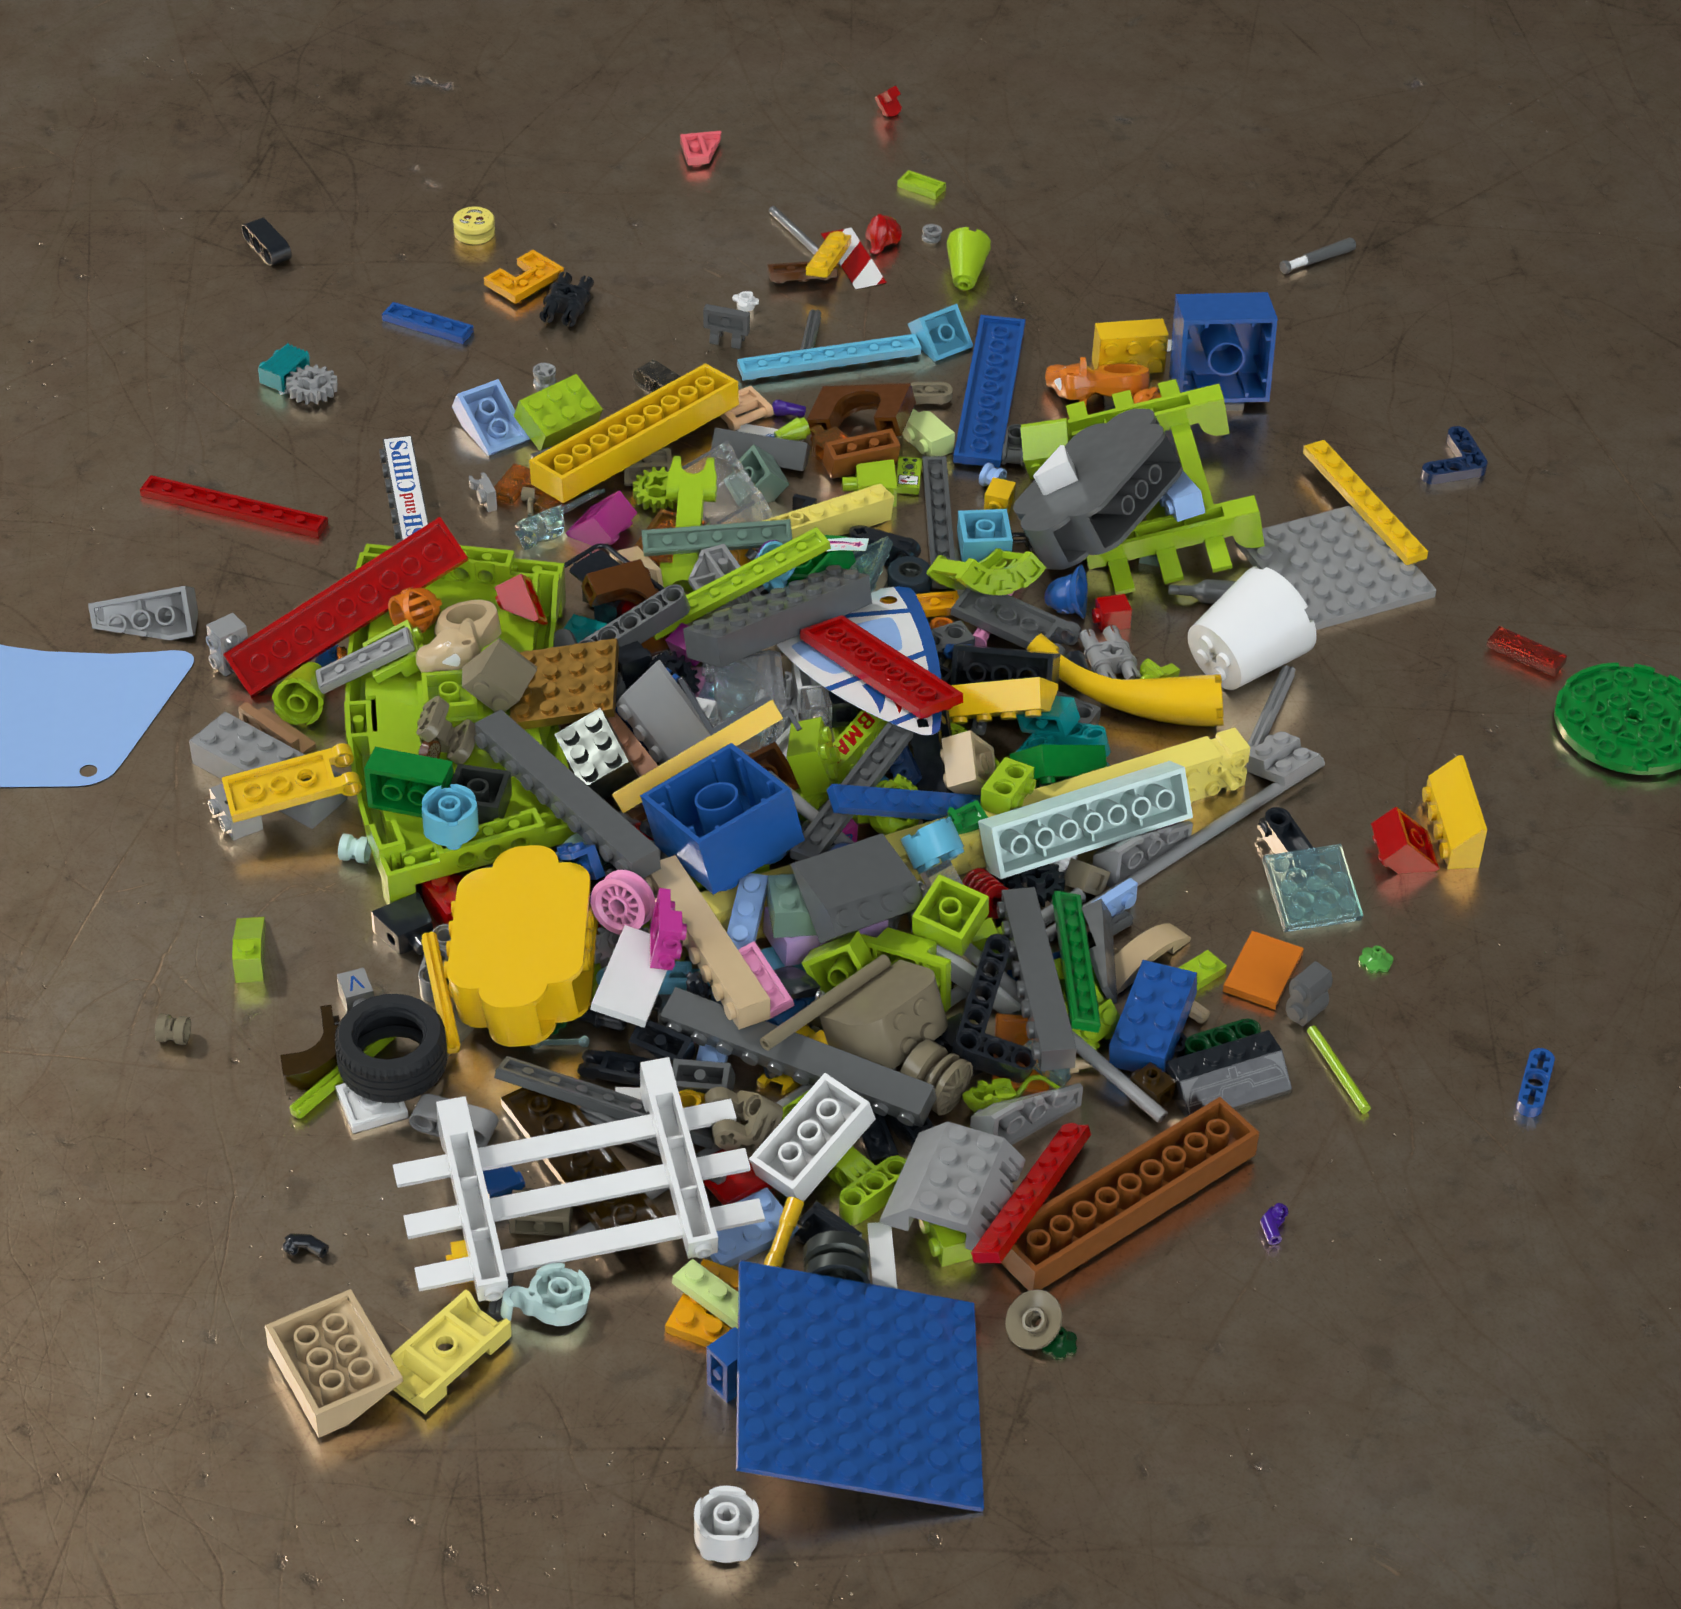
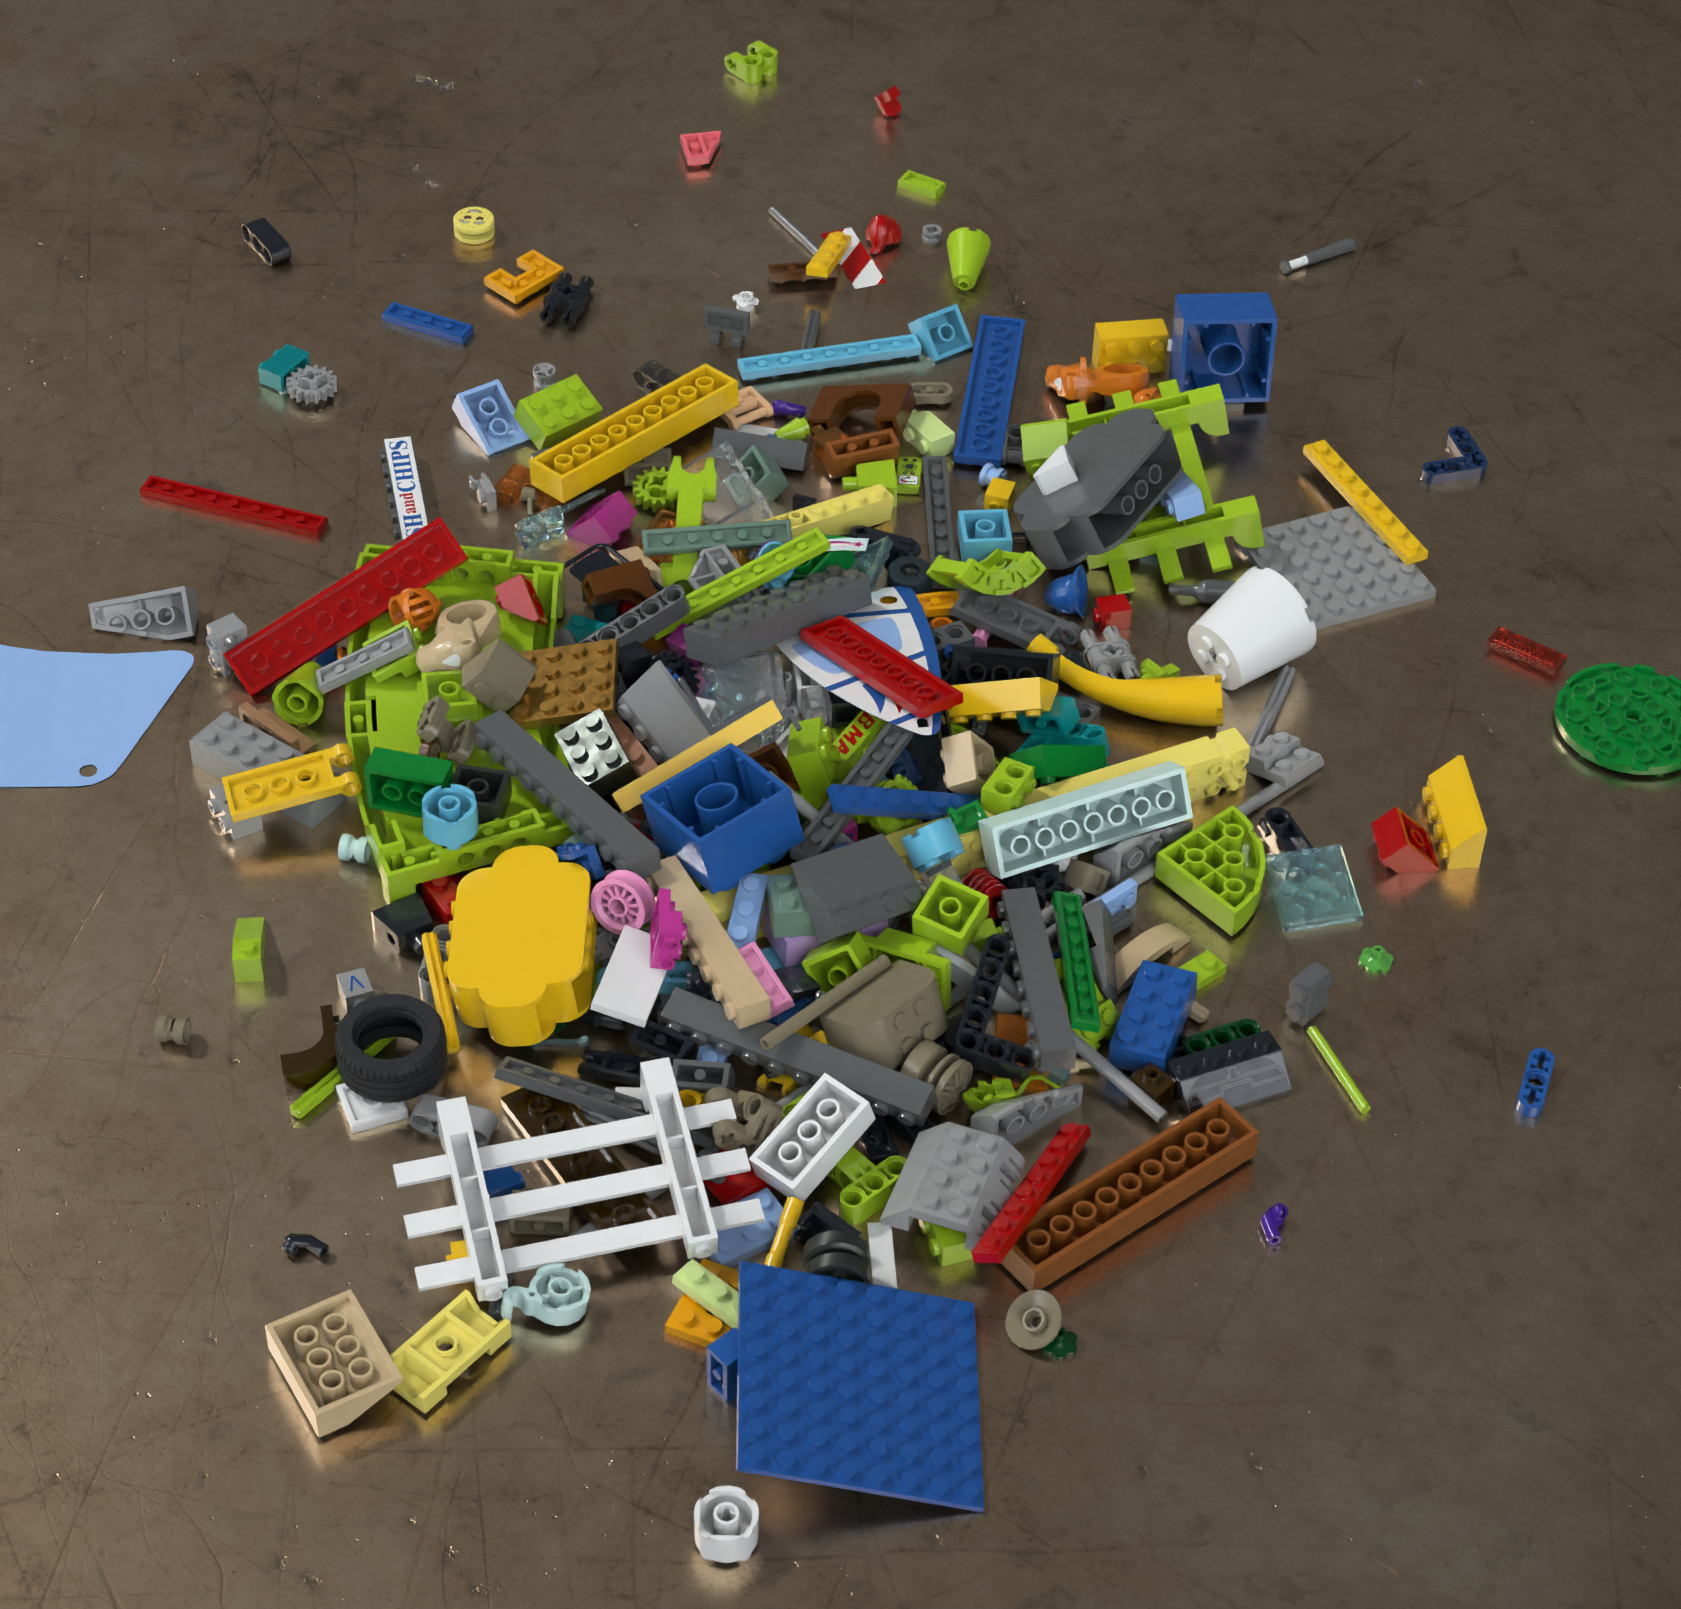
(759, 61): none -> lime piece
(1217, 869): none -> lime brick
(1263, 970): orange tile -> none

